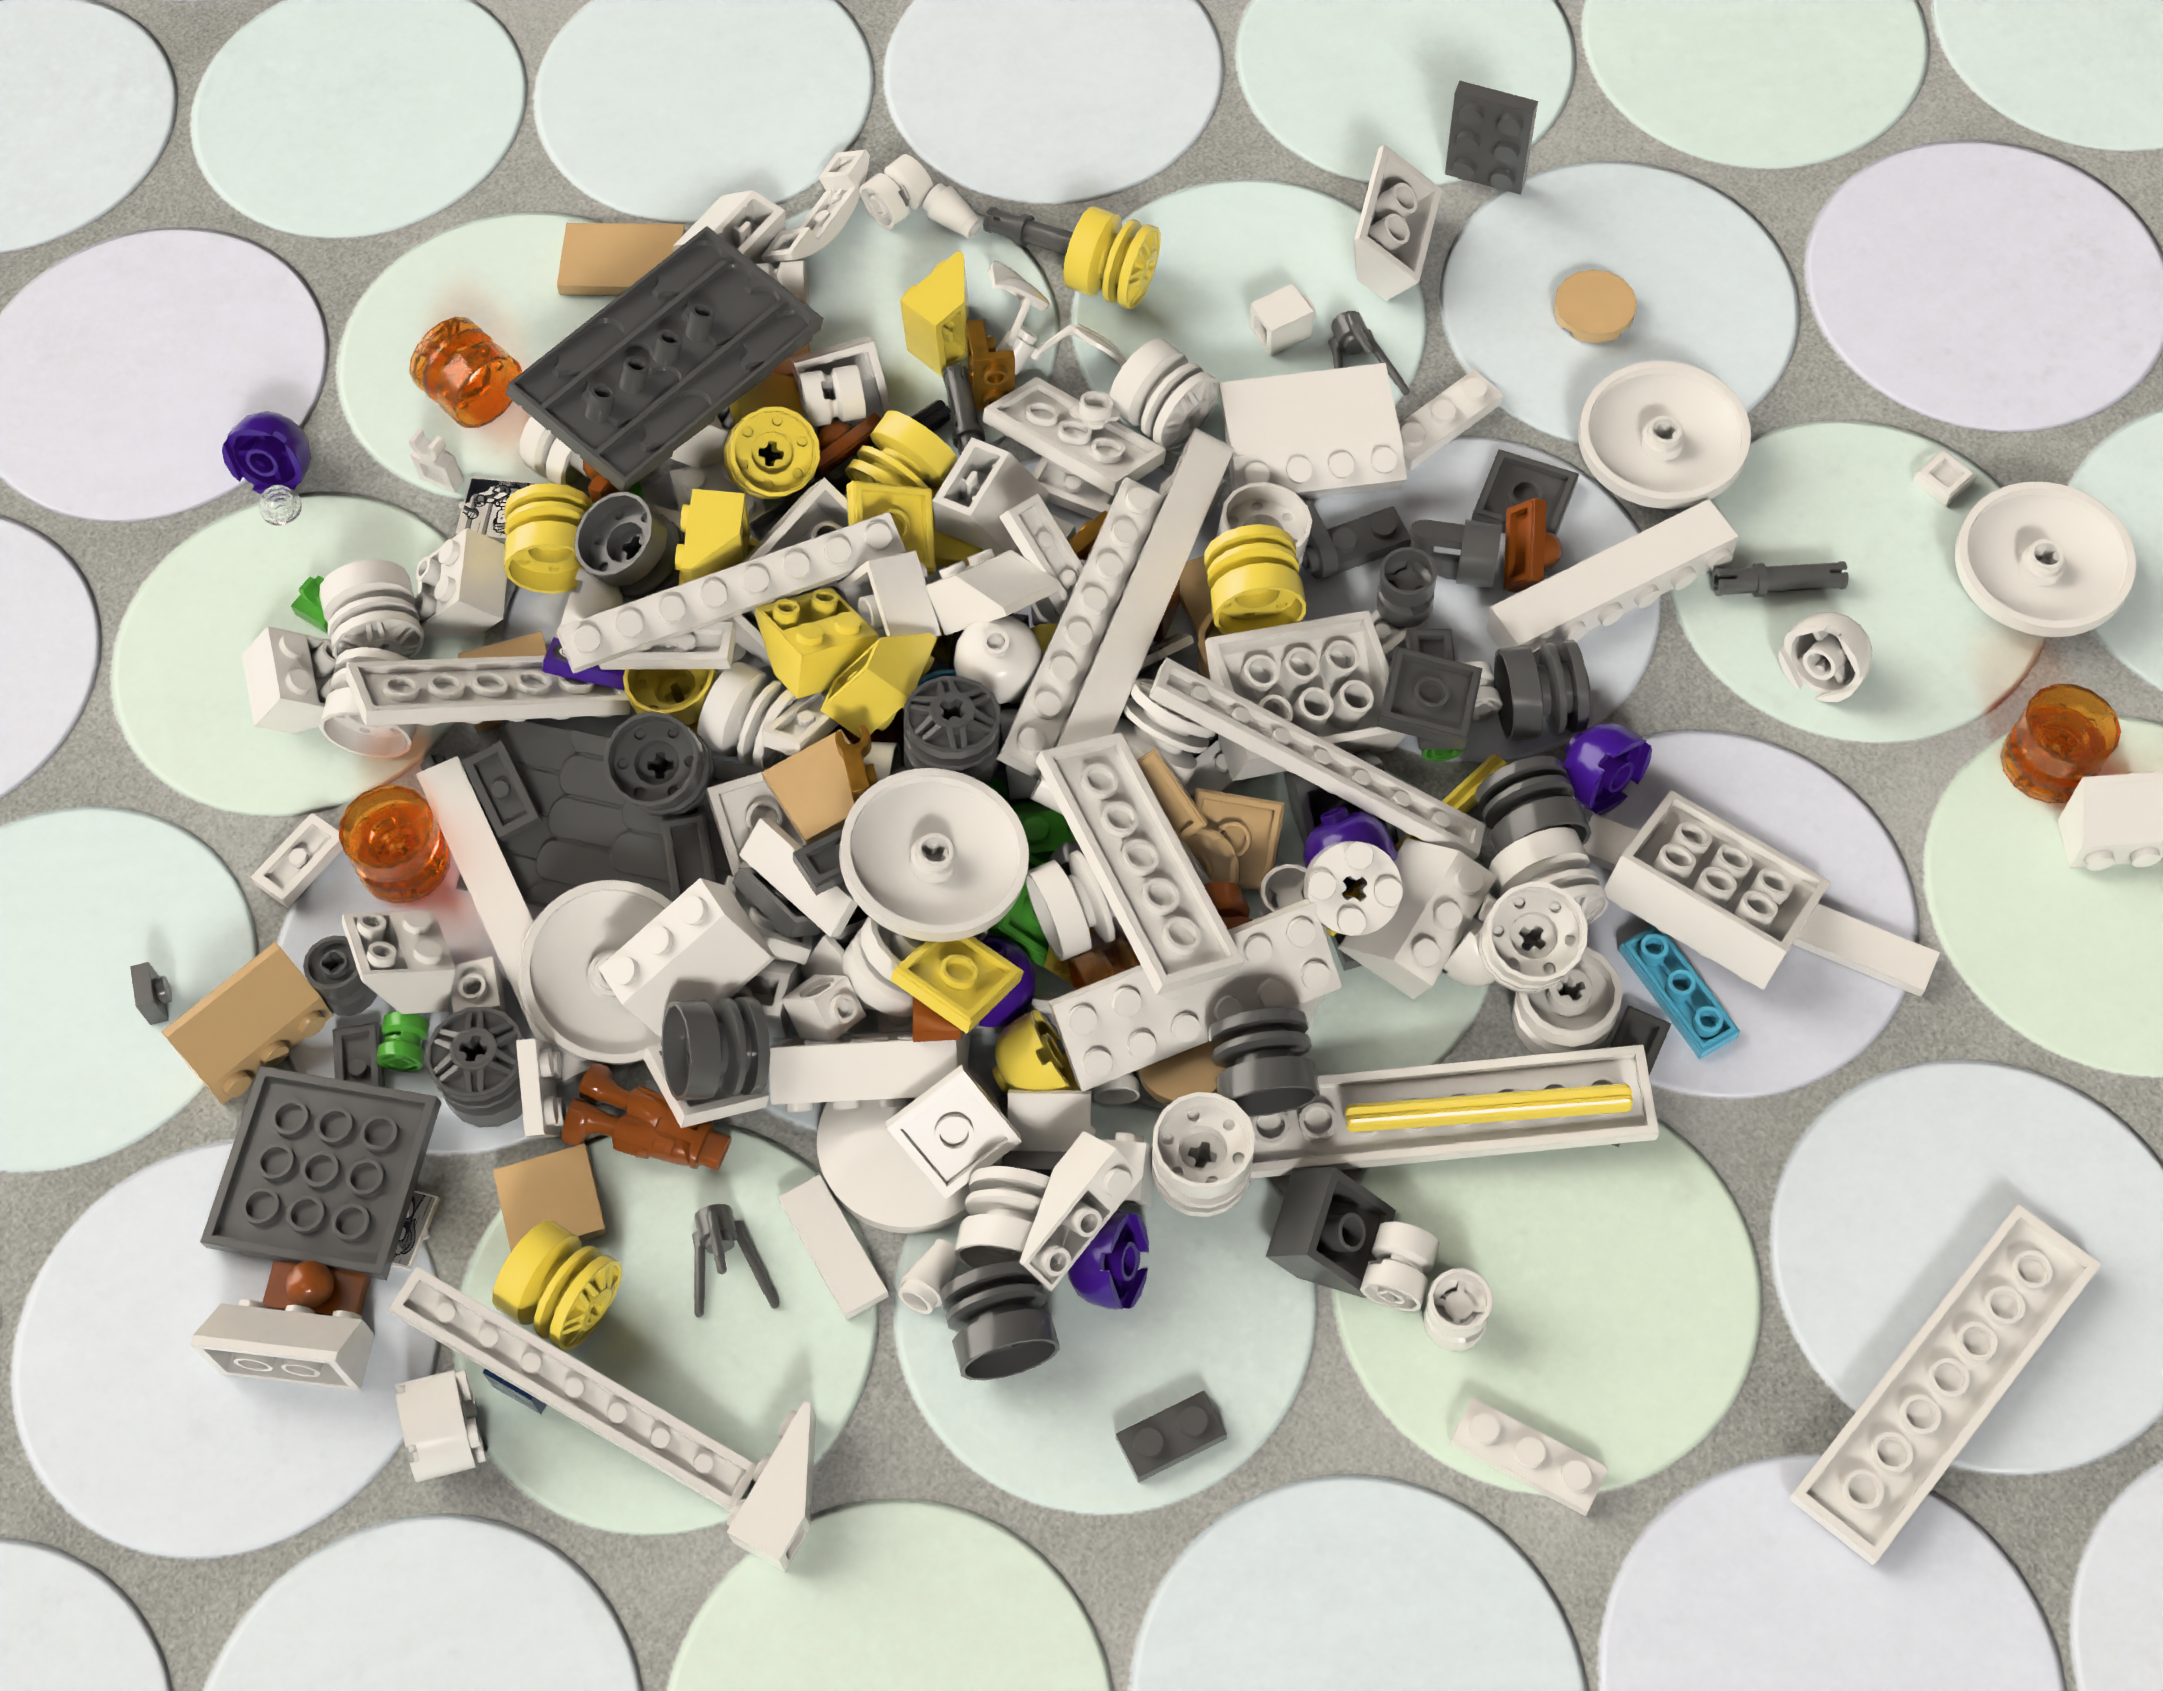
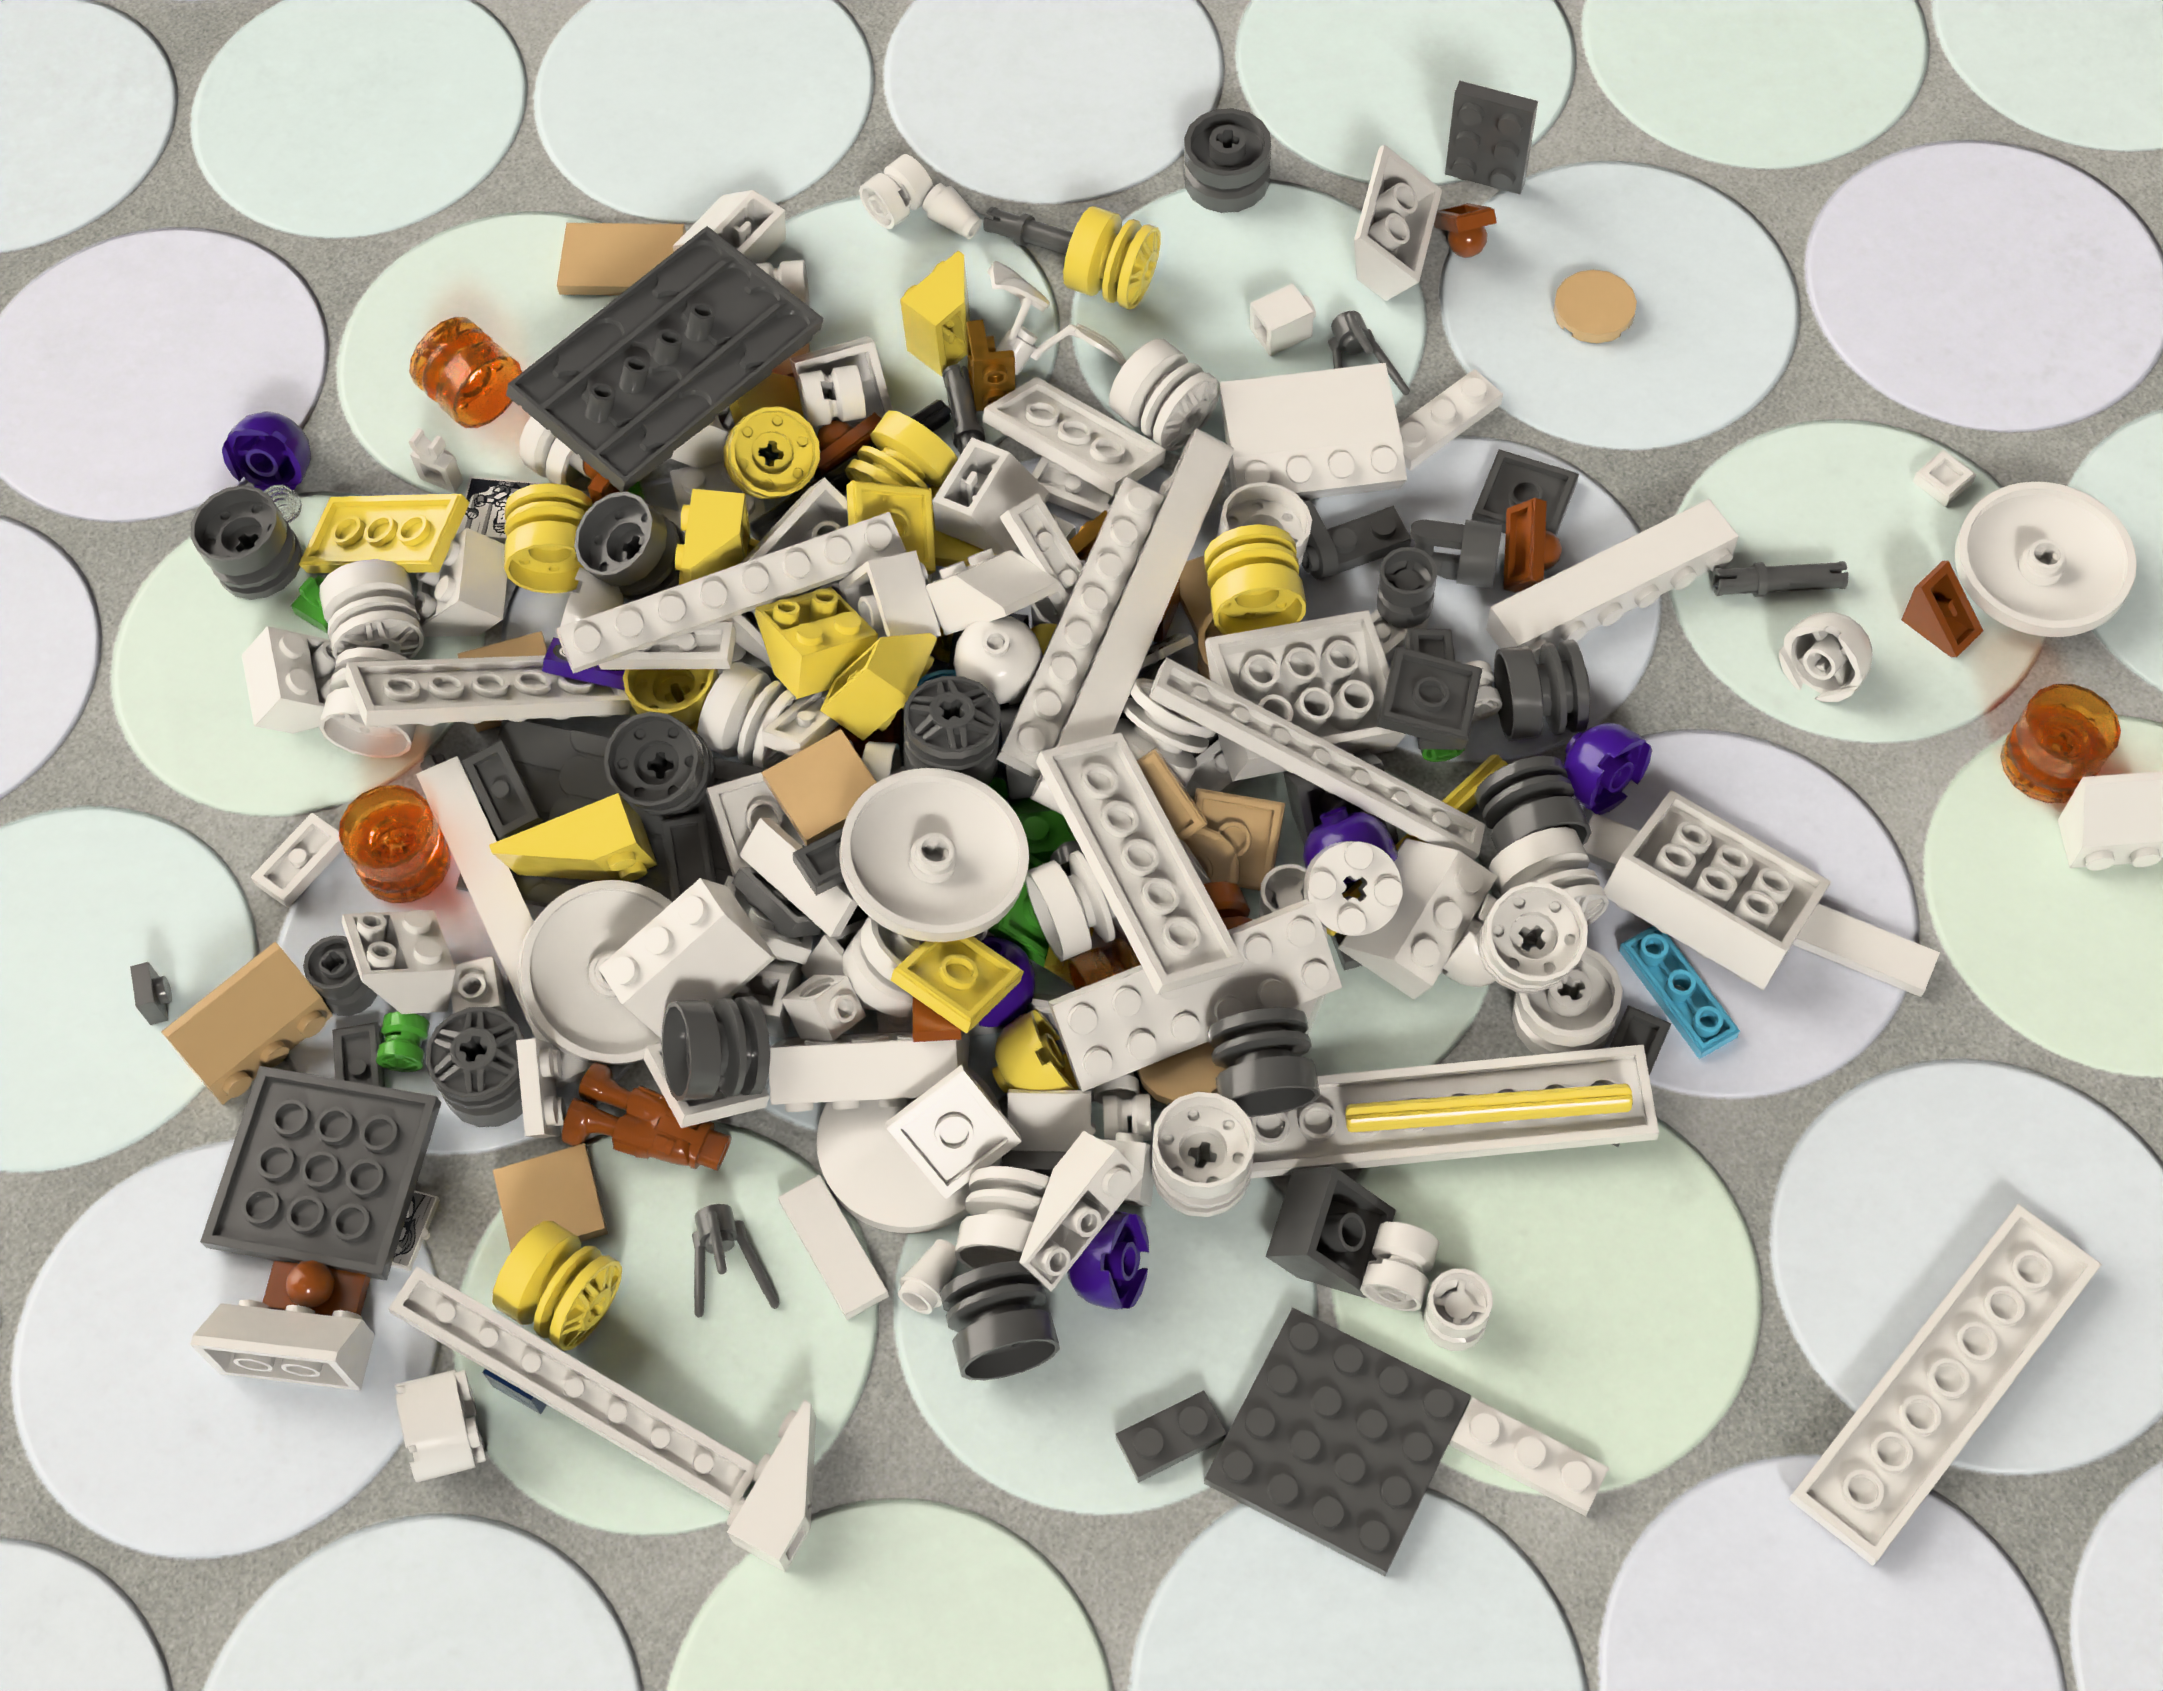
(246, 542): none -> dark grey wheel
(392, 528): none -> light yellow tile
(586, 844): none -> light yellow slope
(830, 214): white slope -> none
(859, 775): pearl gold plate -> none
(1095, 410): white plate -> none
(1116, 1112): none -> white wheel
(1227, 160): none -> dark grey wheel
(1338, 1441): none -> dark grey plate
(1466, 227): none -> dark orange tile
(1664, 434): white dish -> none
(1942, 611): none -> dark orange slope

